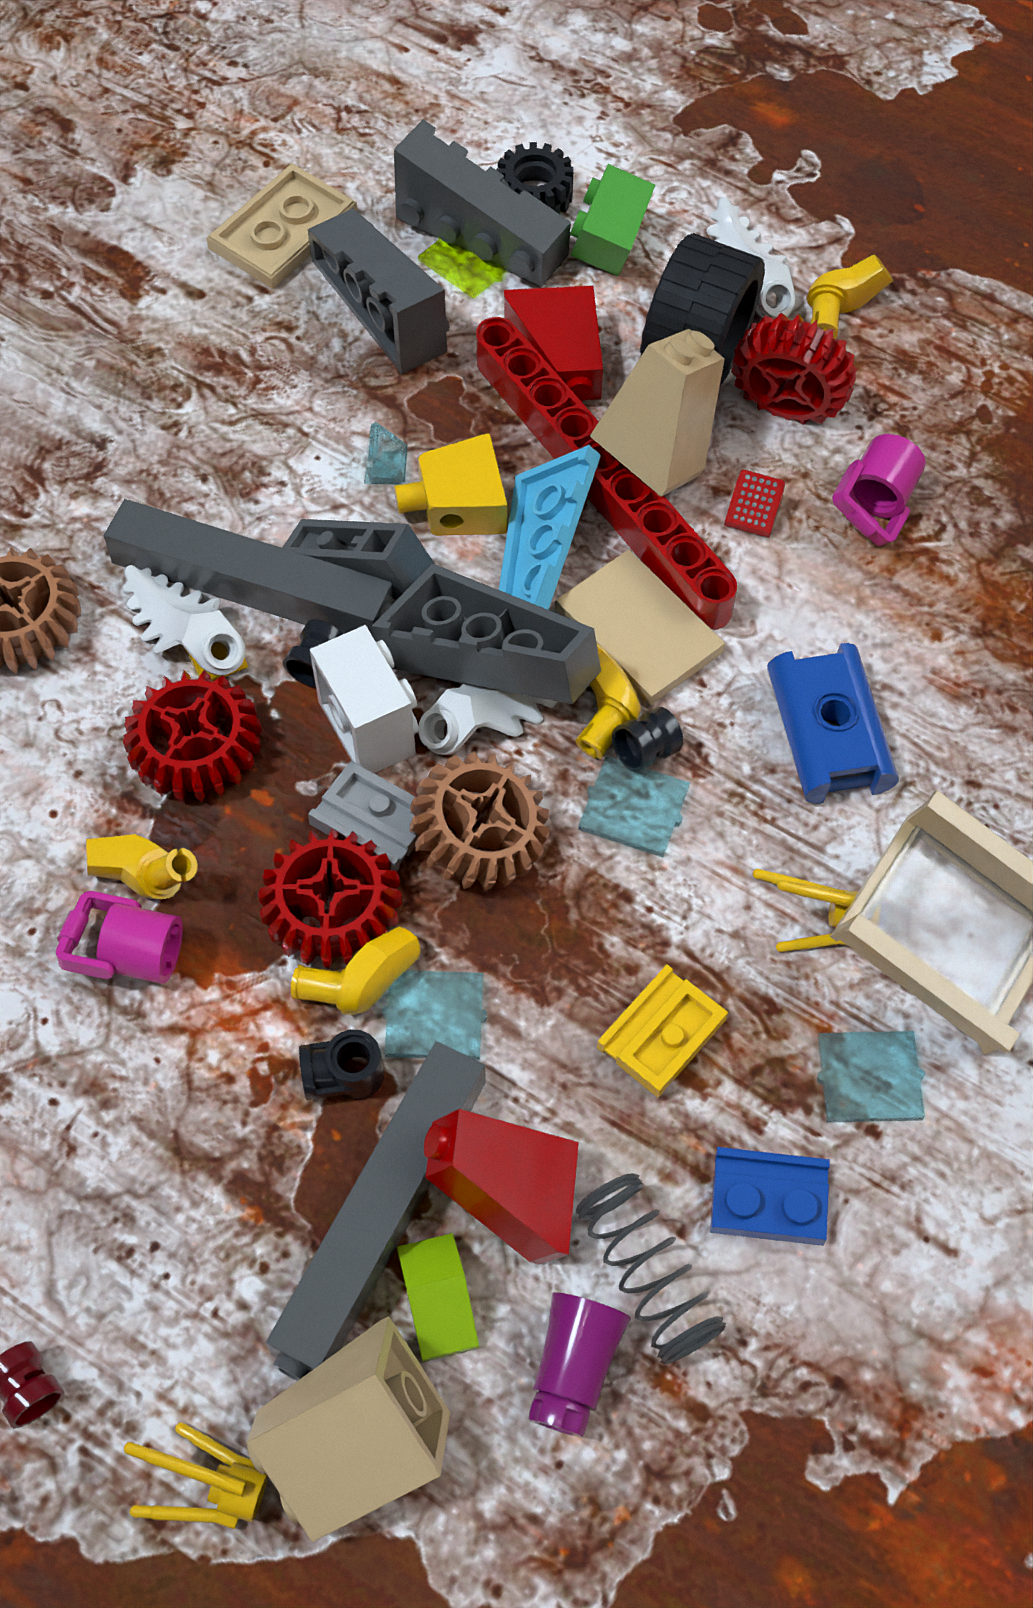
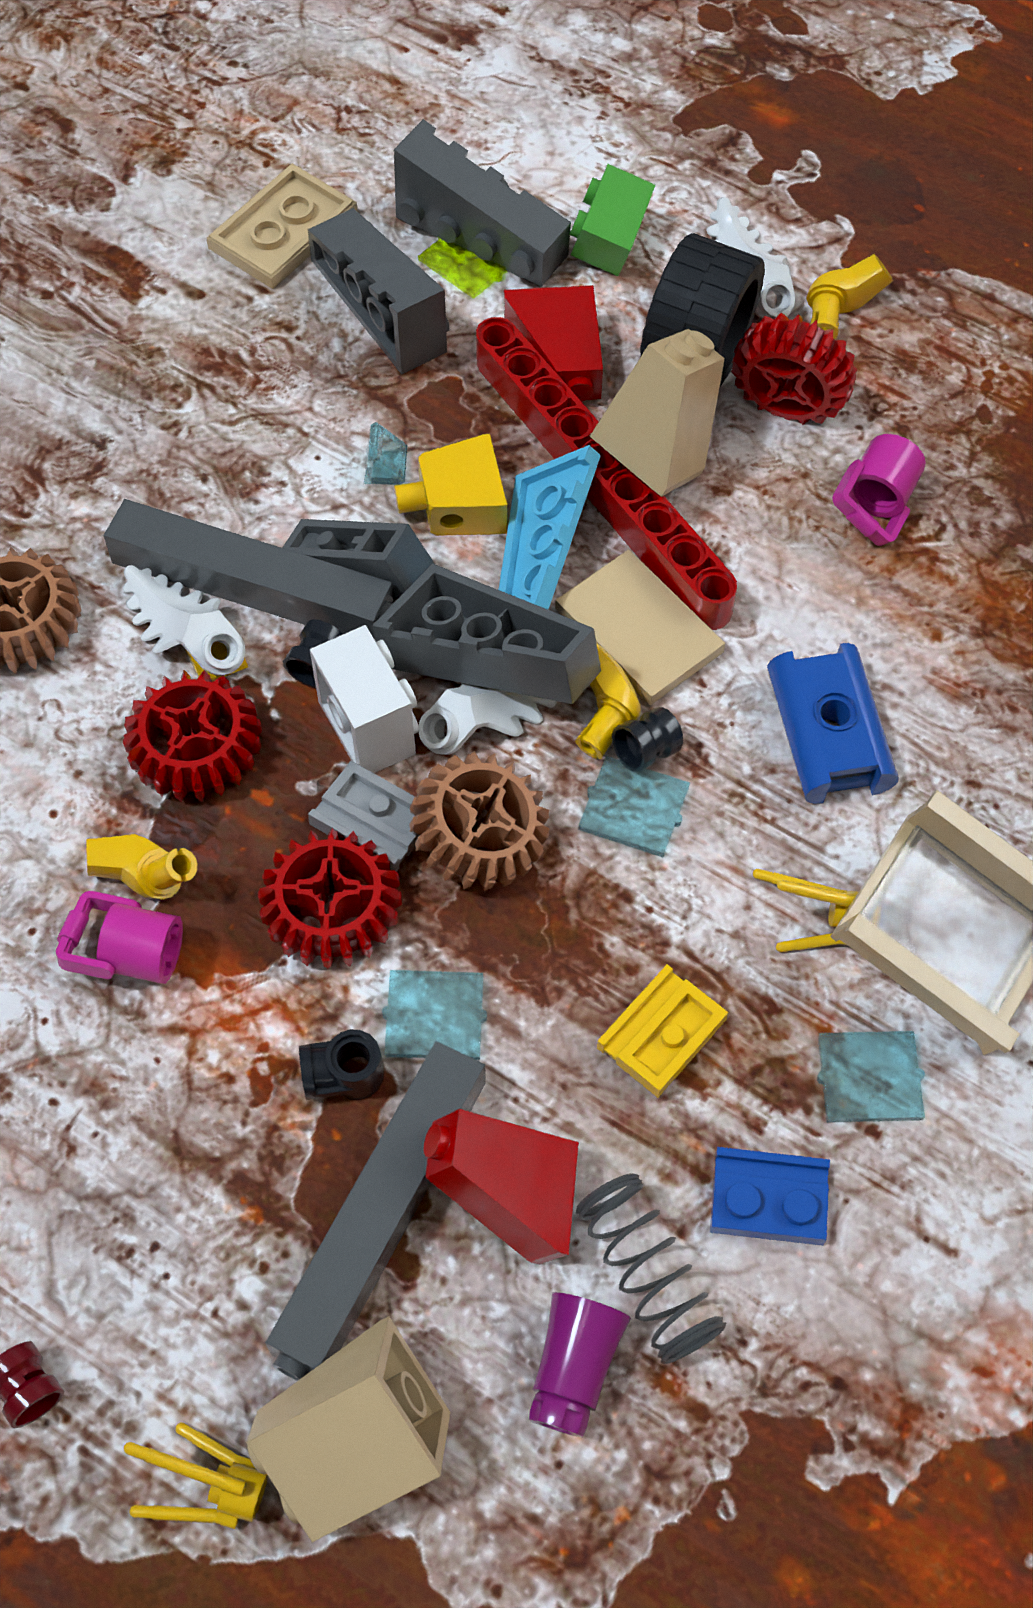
(365, 976): yellow arm -> none
(438, 1297): lime slope -> none
(541, 166): black tyre -> none
(755, 503): red slope -> none

